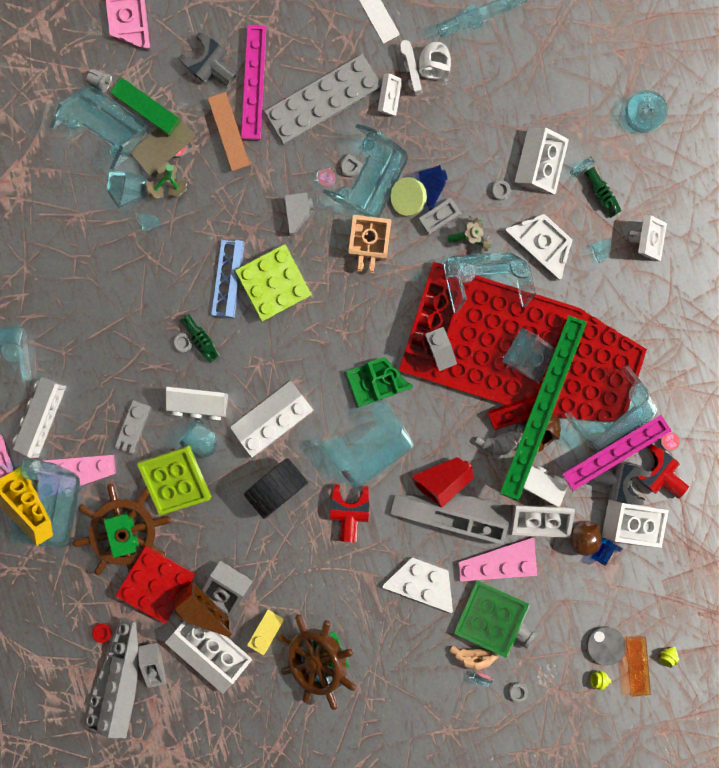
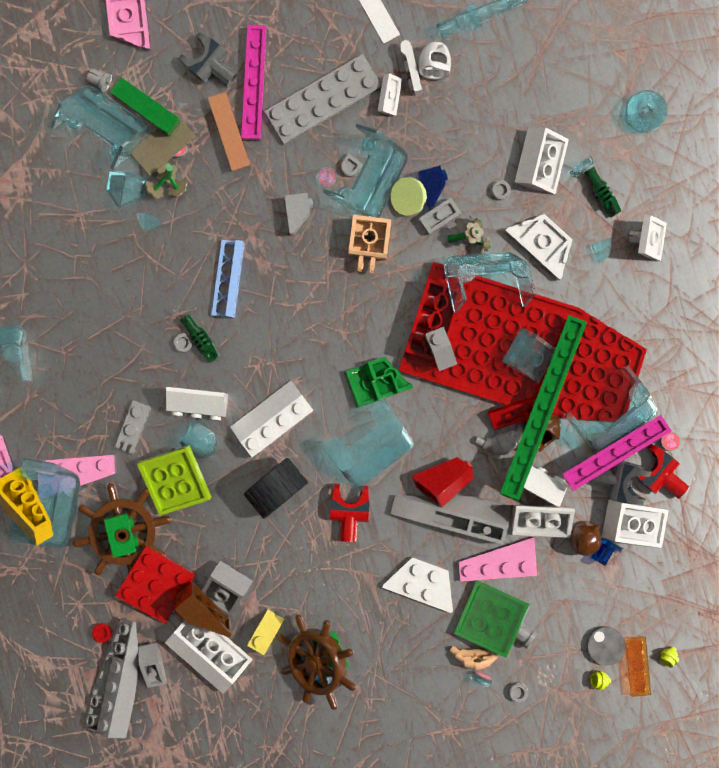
(38, 418): white slope -> none
(272, 282): lime plate -> none

